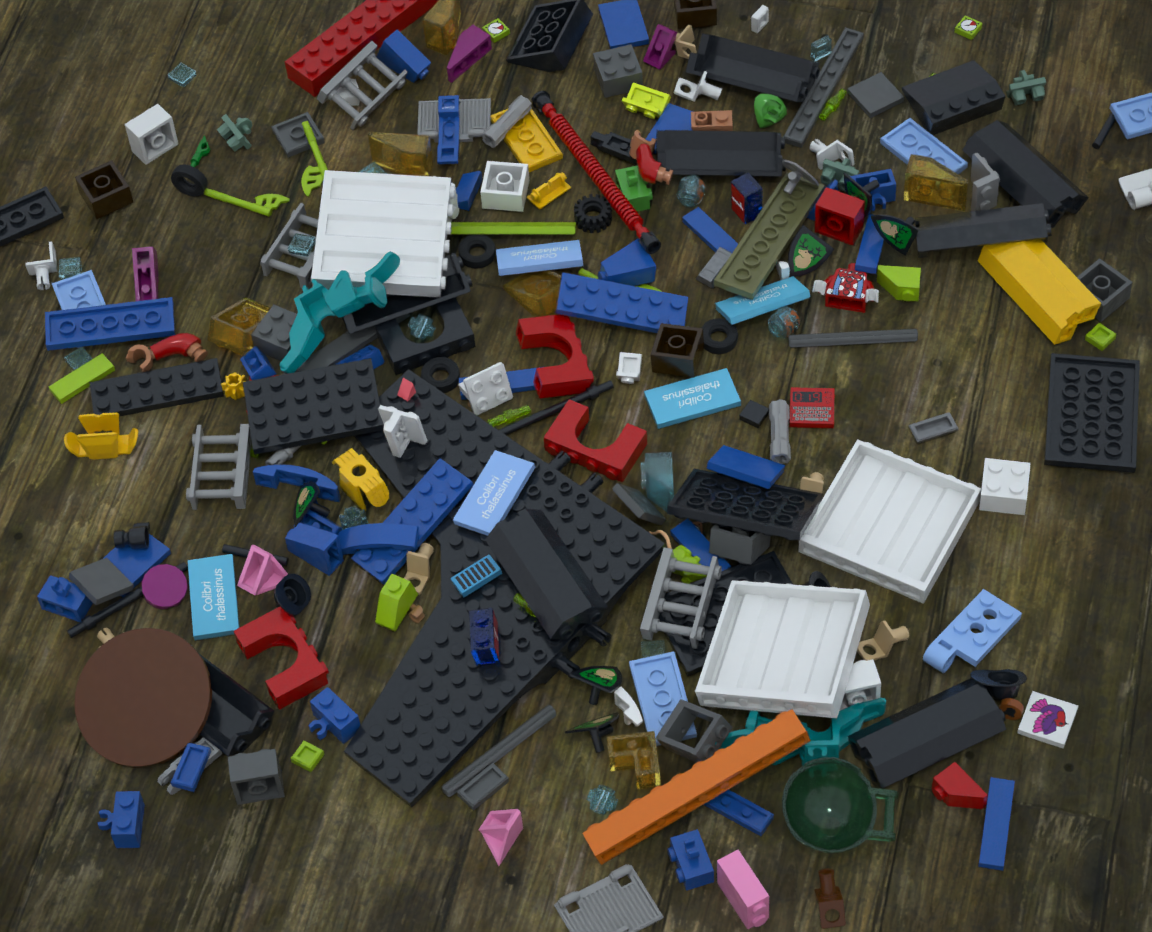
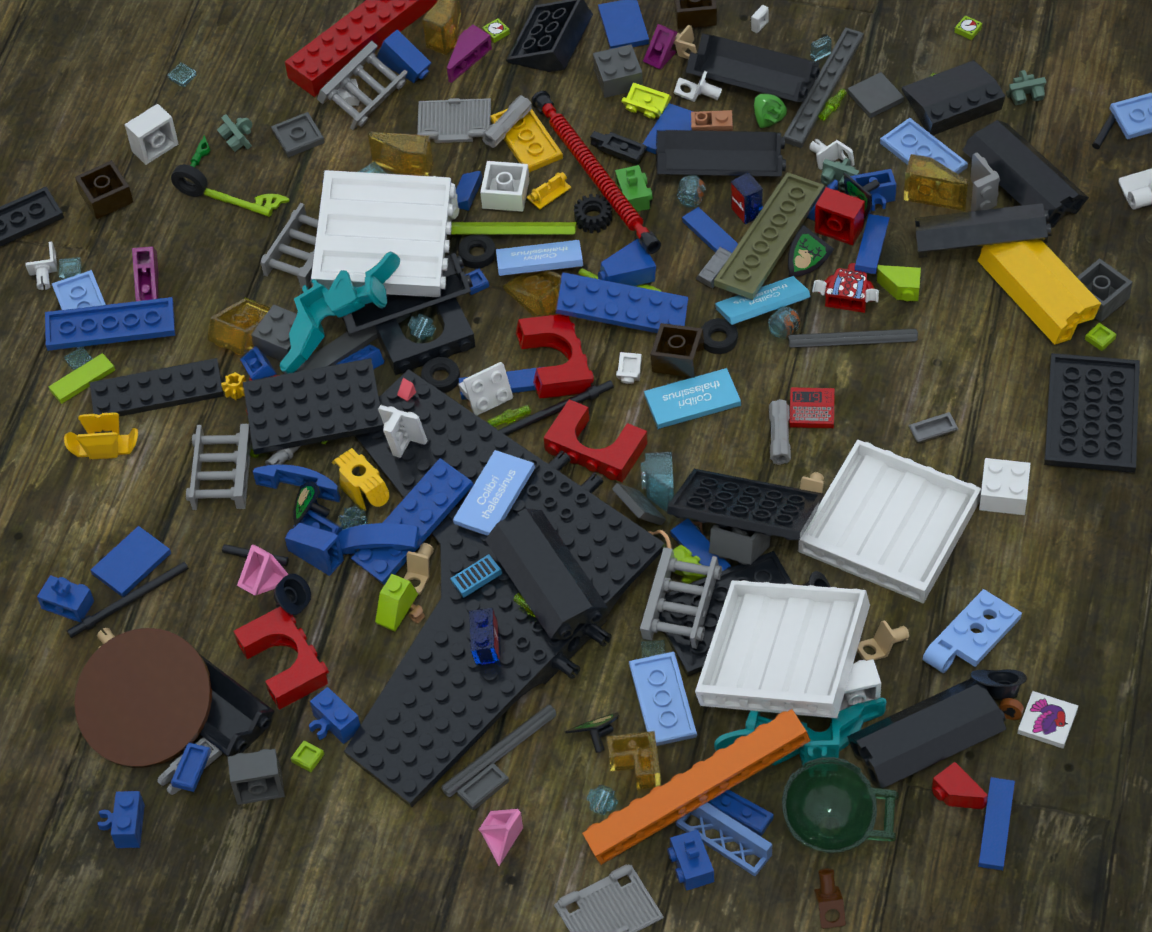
(101, 581): dark grey tile -> none
(136, 537): black piece -> none
(164, 586): magenta tile -> none
(181, 343): piece -> none
(213, 596): medium azure tile -> none
(301, 244): clear light blue tile -> none
(307, 188): lime piece -> none
(448, 130): blue slope -> none
(478, 280): none -> blue tile
(601, 678): shield -> none
(628, 706): white slope -> none
(648, 168): piece -> none
(680, 722): dark grey window -> none
(734, 832): none -> medium blue fence
(743, 889): bright pink brick -> none
(745, 467): blue tile -> none
(754, 414): black tile -> none
(783, 269): white tile -> none
(795, 175): light grey shield -> none
(896, 231): shield -> none

